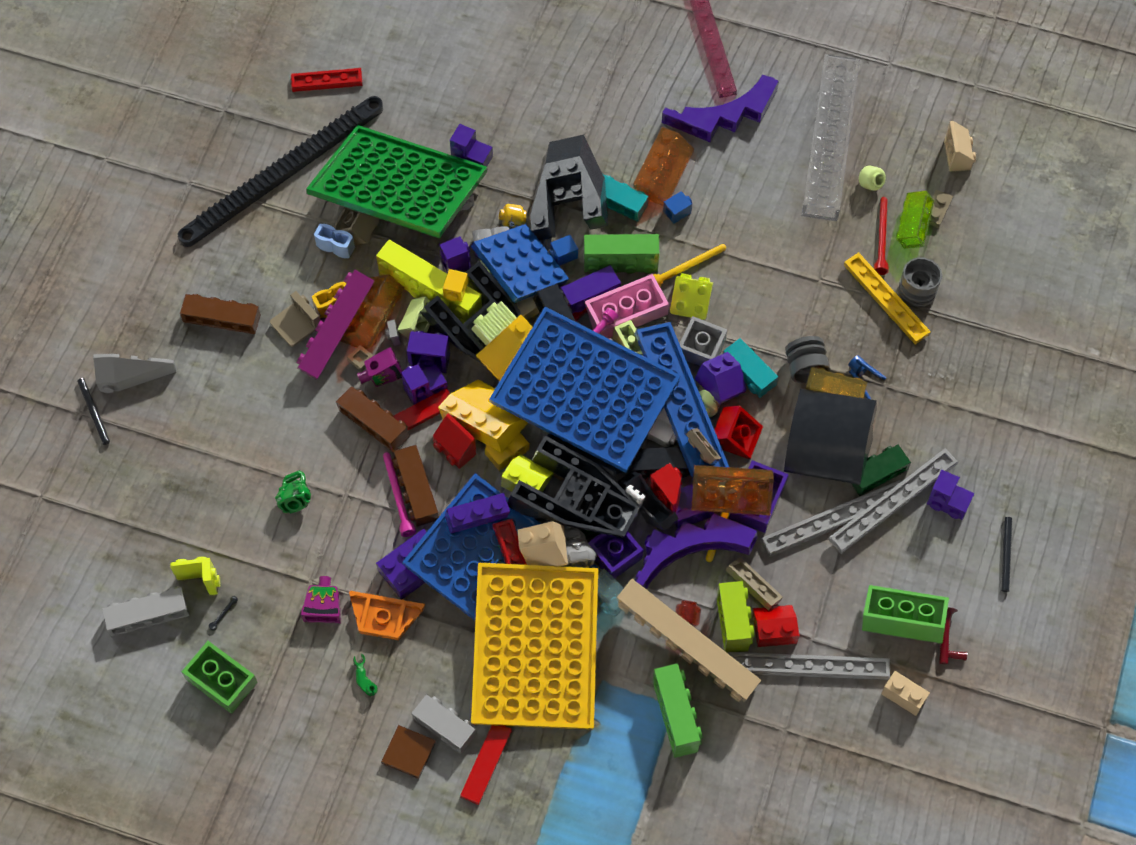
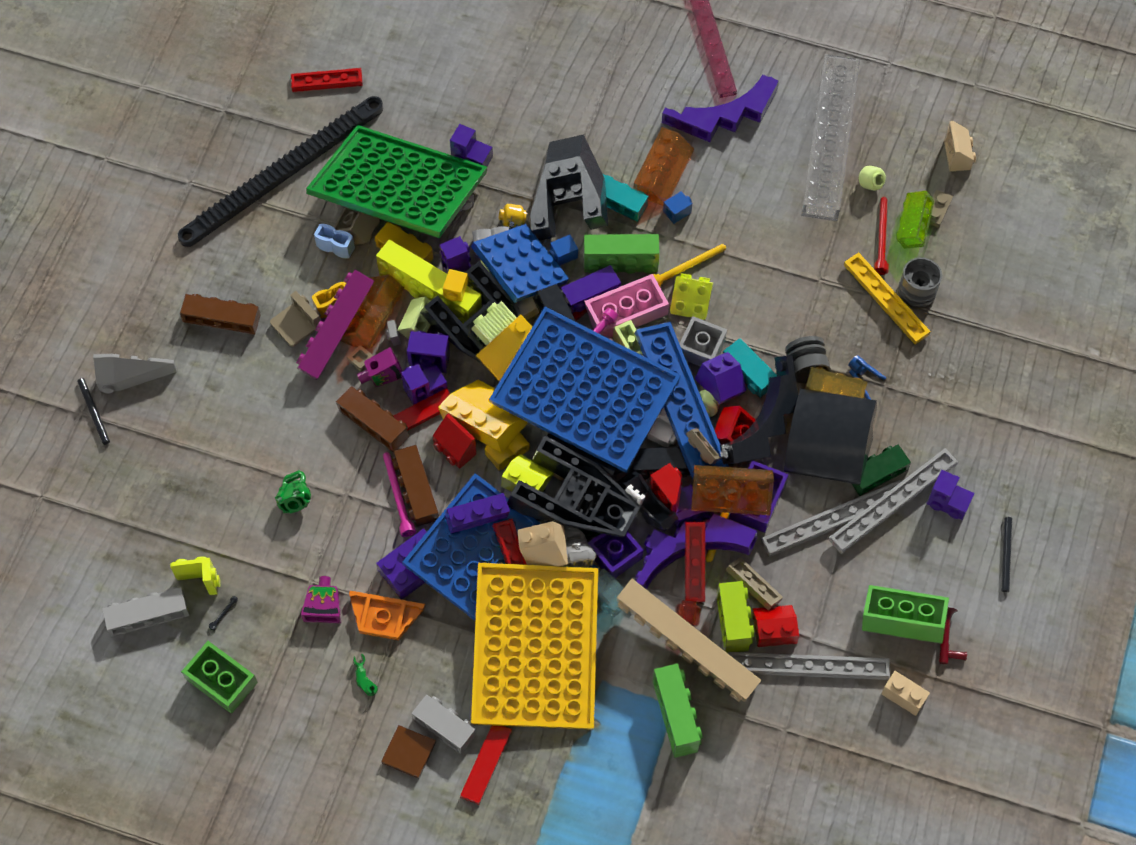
(405, 240): none -> yellow brick
(695, 561): none -> red tile
(780, 400): none -> black arch

